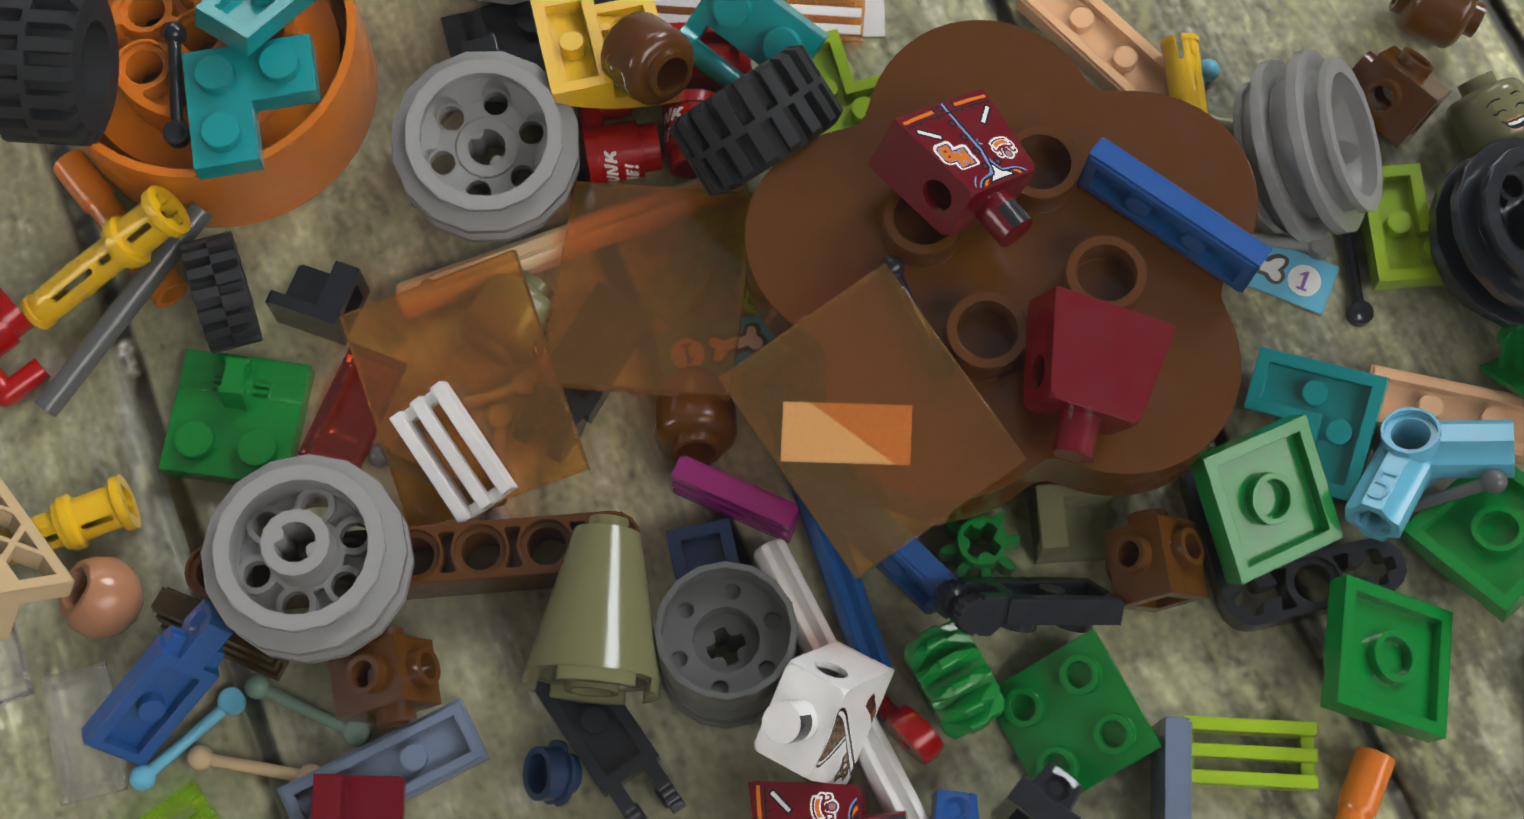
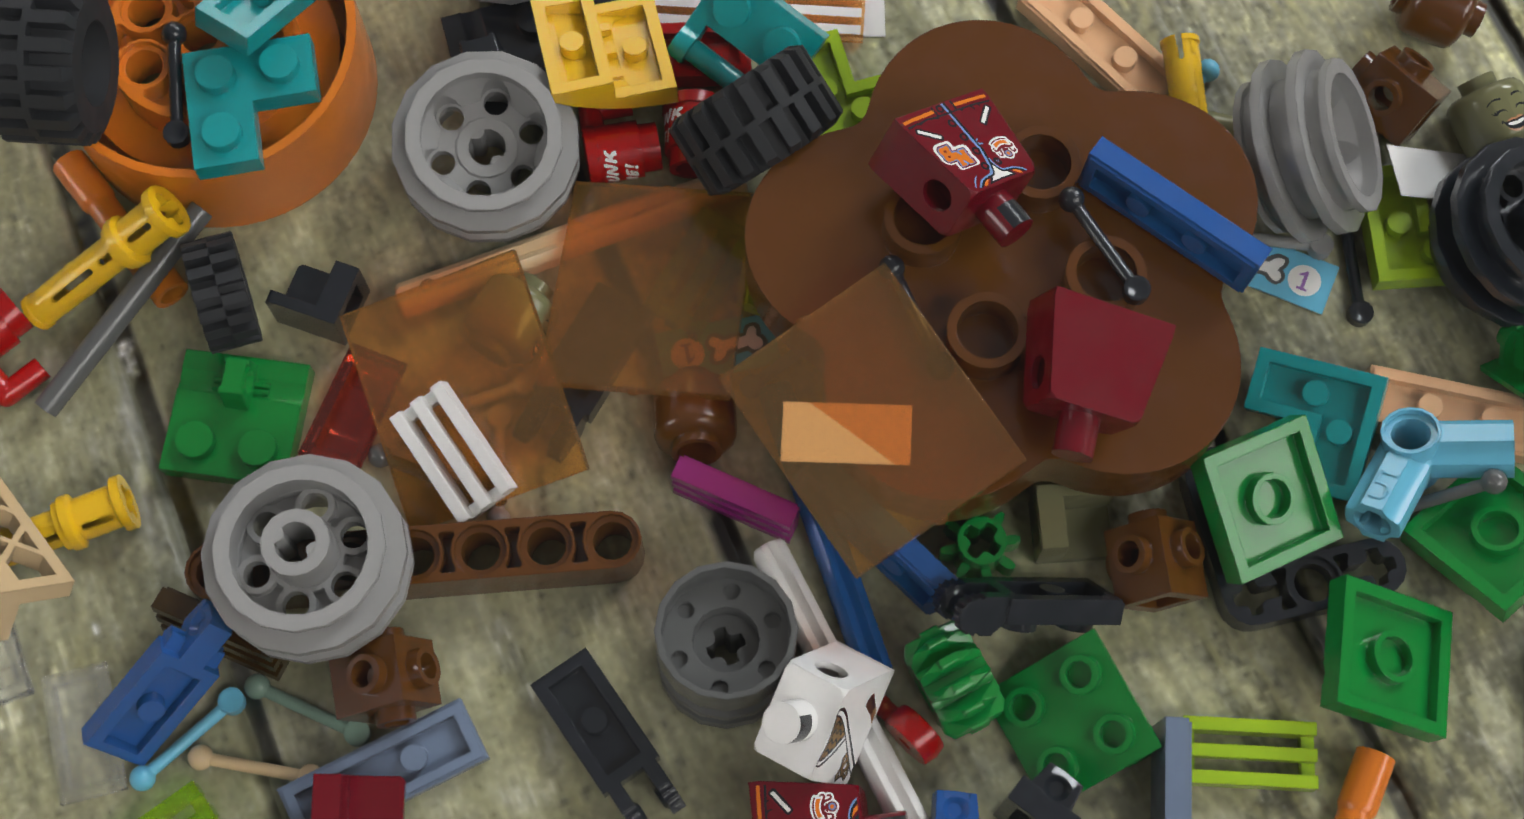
(103, 597): nougat piece -> none
(552, 773): dark blue plate -> none
(598, 620): olive cone -> none
(647, 58): reddish brown head -> none
(701, 545): dark blue plate -> none
(1136, 287): none -> black hinge
(1421, 169): none -> white sticker

